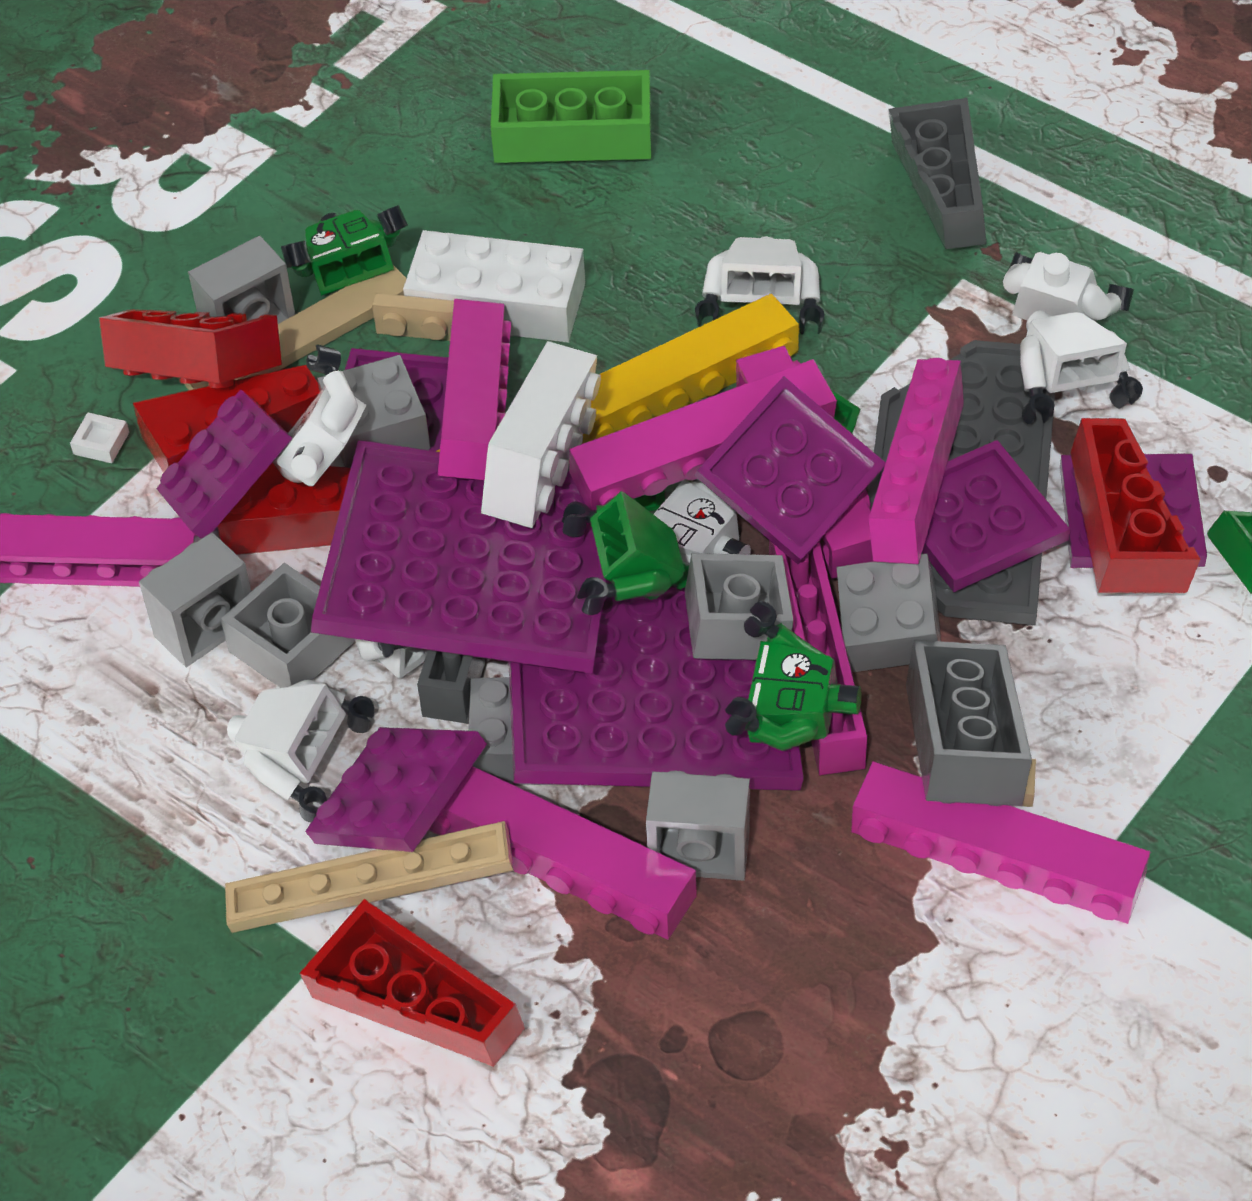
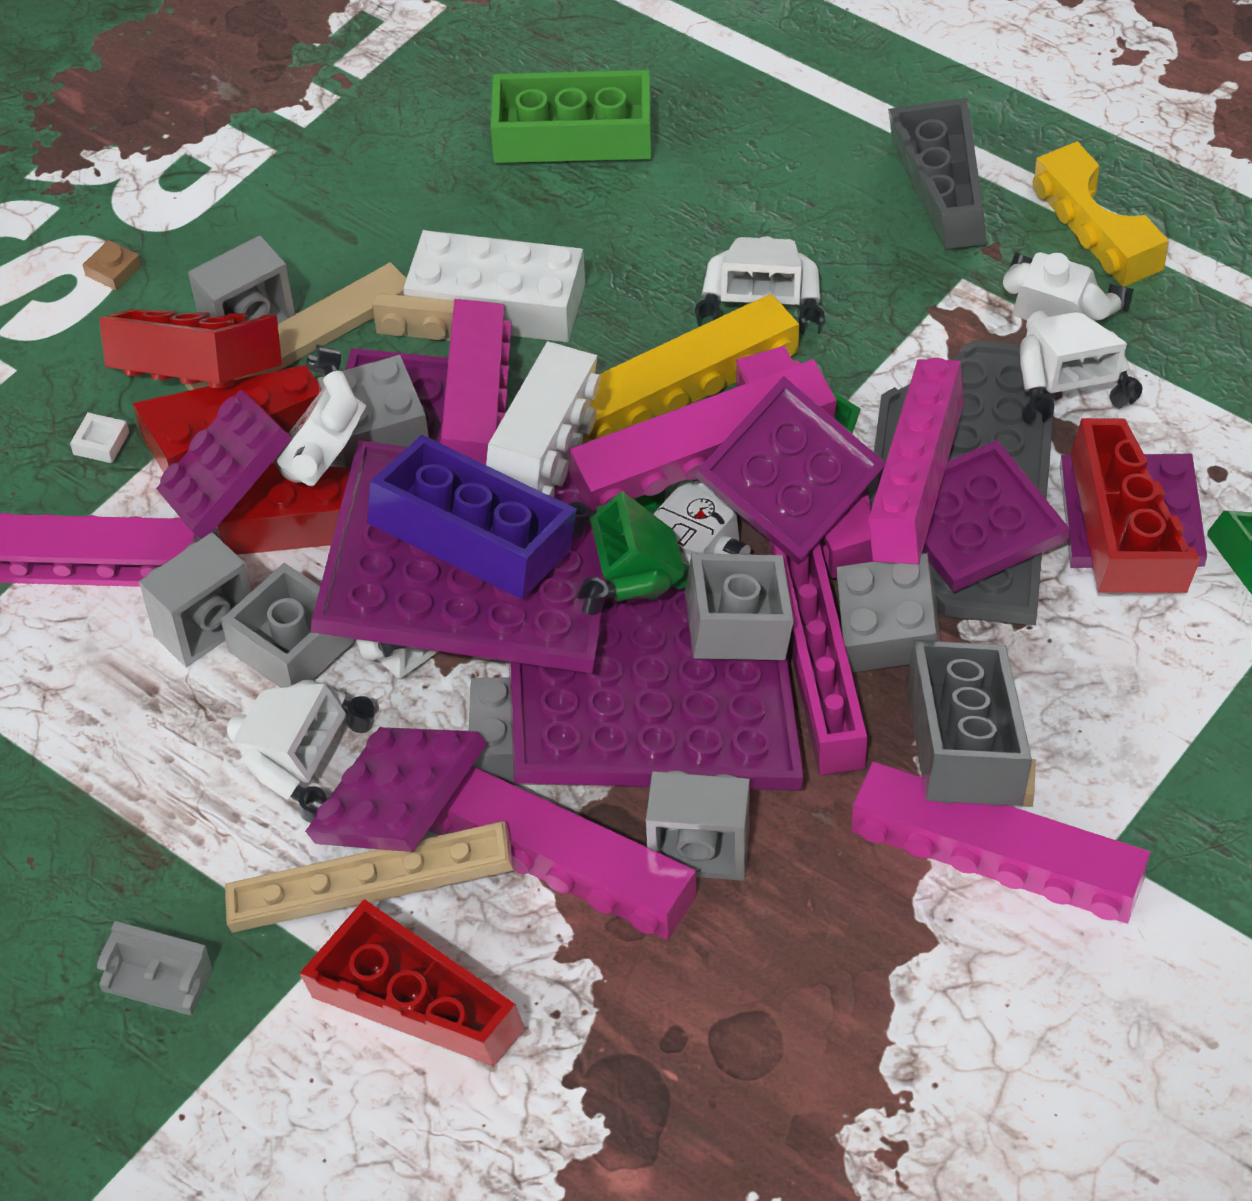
(111, 265): none -> medium nougat plate
(154, 968): none -> light grey hinge
(345, 248): green torso -> none
(446, 685): dark grey brick -> none
(471, 516): none -> dark purple brick
(790, 688): green torso -> none
(1123, 244): none -> yellow arch

